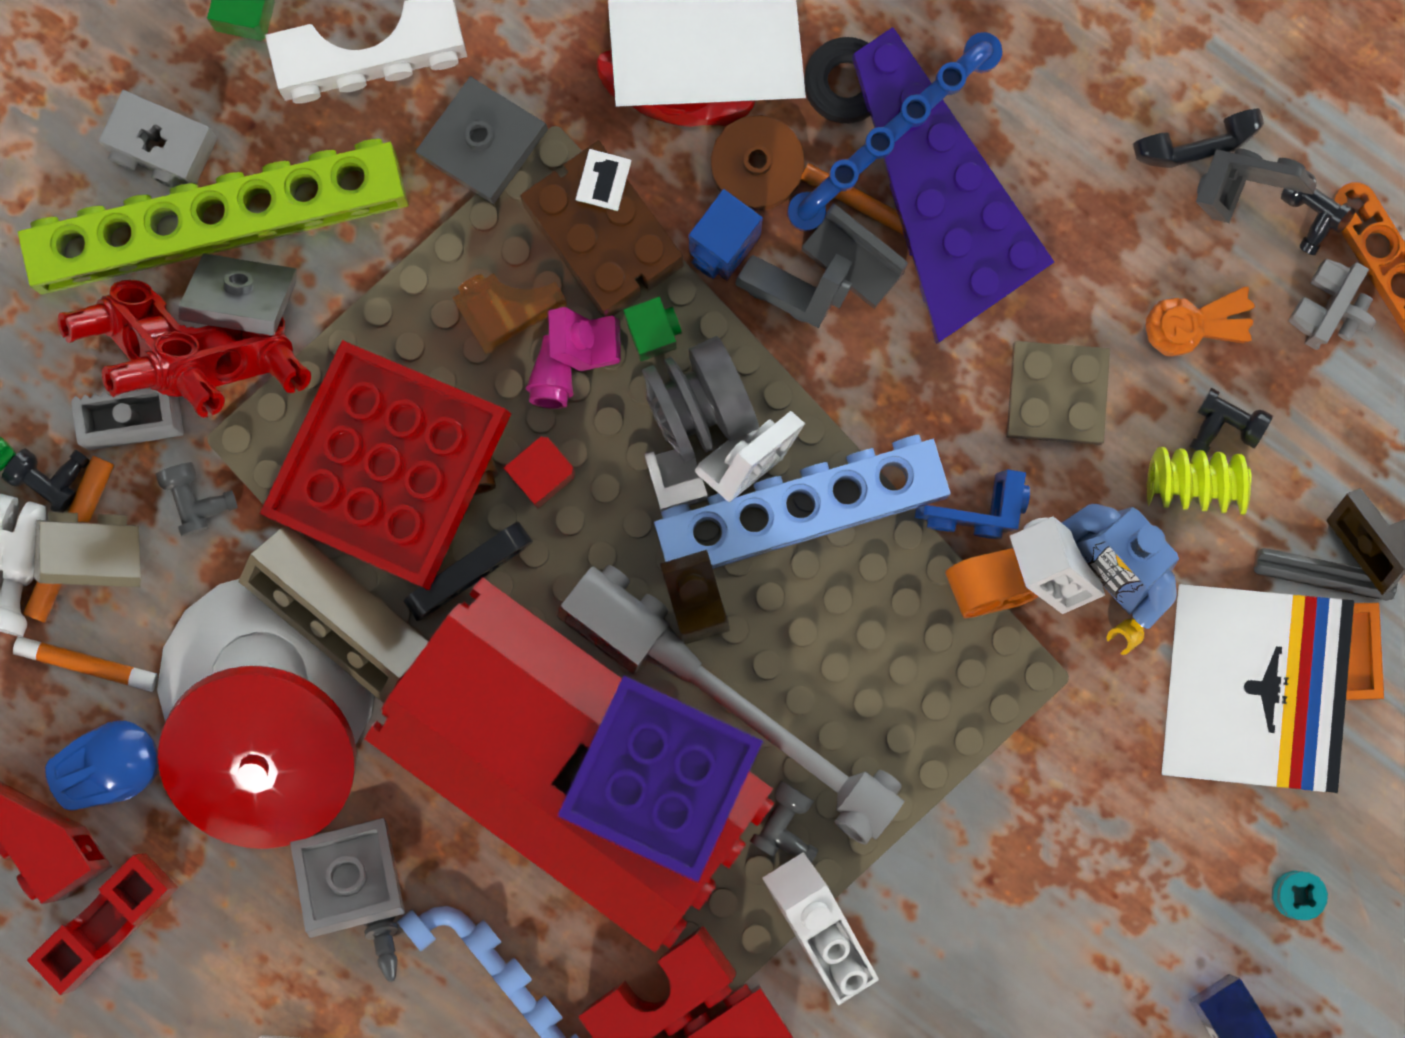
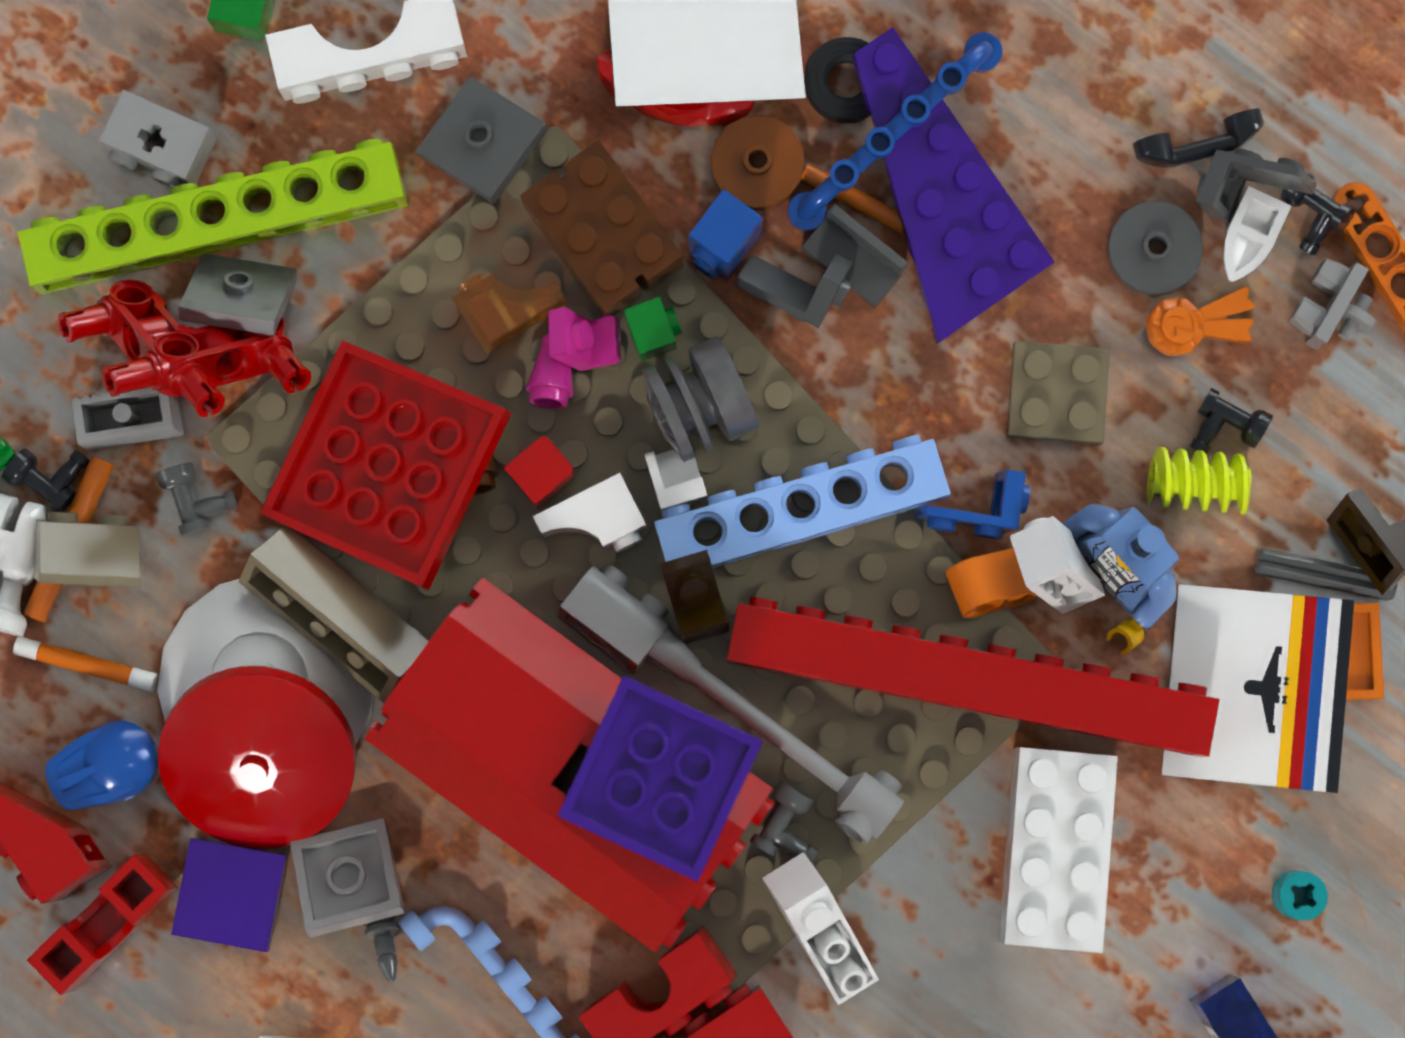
(229, 894): none -> dark purple tile
(468, 571): black beam -> none
(601, 512): none -> white arch
(603, 179): white sticker -> none
(749, 457): white bracket -> none
(973, 679): none -> red brick
(1058, 850): none -> white brick
(1137, 265): none -> dark grey plate
(1252, 232): none -> white plate

